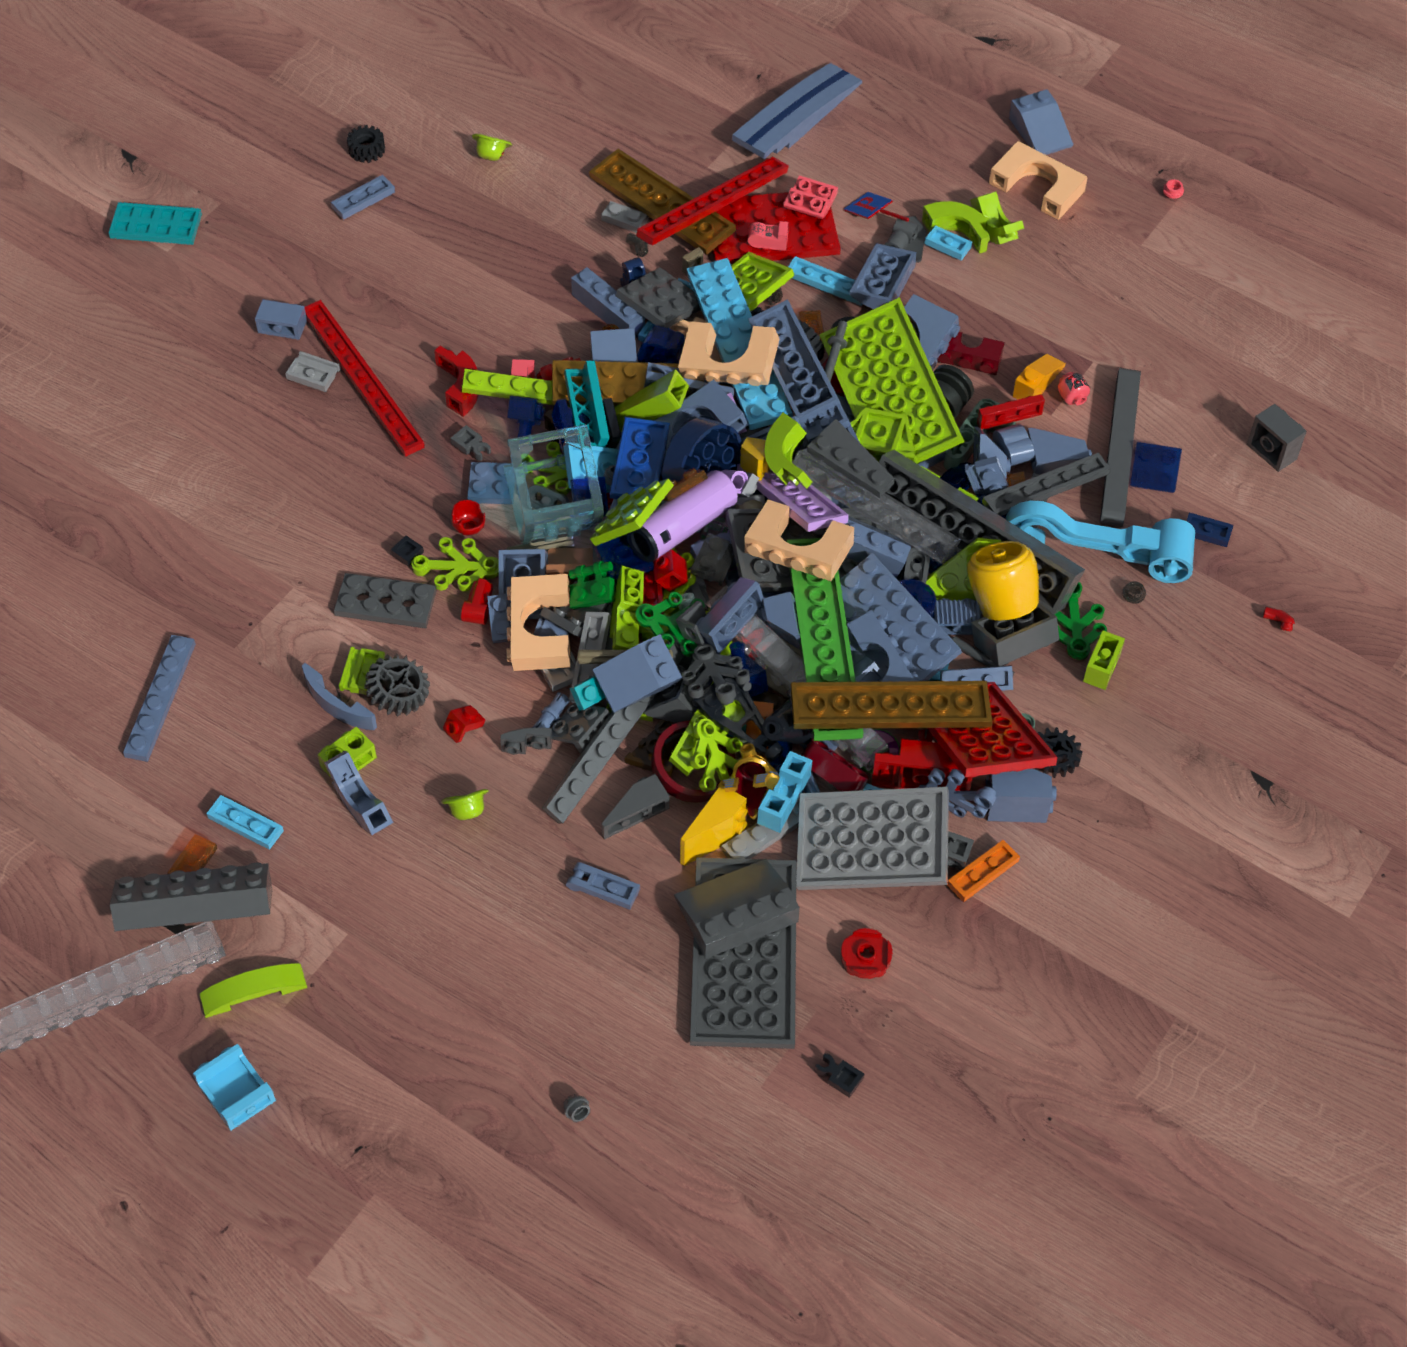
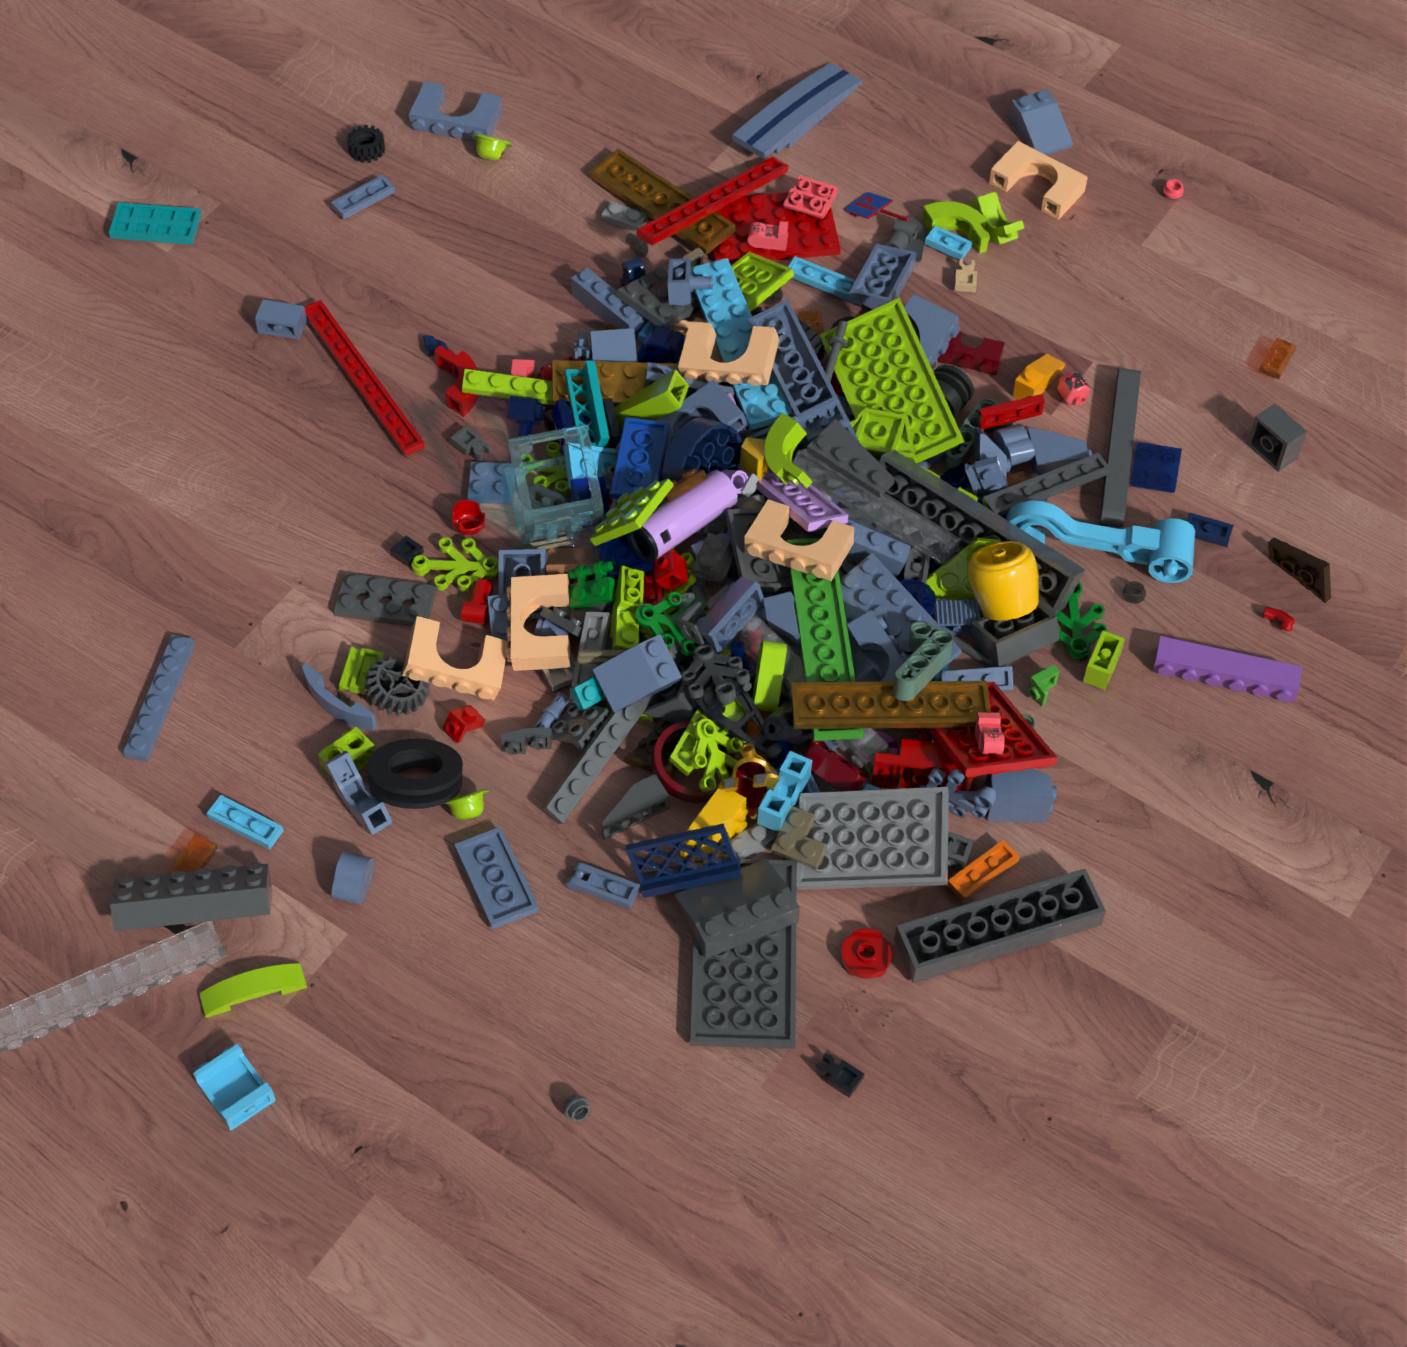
(312, 371): light grey plate -> none
(352, 877): none -> sand blue piece
(415, 792): none -> black tyre
(425, 664): none -> light nougat arch
(426, 114): none -> sand blue arch
(431, 344): none -> dark blue tile
(496, 878): none -> sand blue plate
(581, 347): none -> sand blue plate
(682, 282): none -> sand blue brick
(687, 873): none -> dark blue fence
(769, 675): none -> lime beam
(793, 839): none -> dark tan plate
(930, 654): none -> sand green beam
(966, 277): none -> tan plate
(989, 733): none -> coral leg
(999, 925): none -> dark grey brick
(1041, 682): none -> bright green bracket
(1065, 749): black gear -> none
(1227, 669): none -> medium lavender brick
(1277, 358): none -> clear orange plate
(1310, 569): none -> dark brown wing

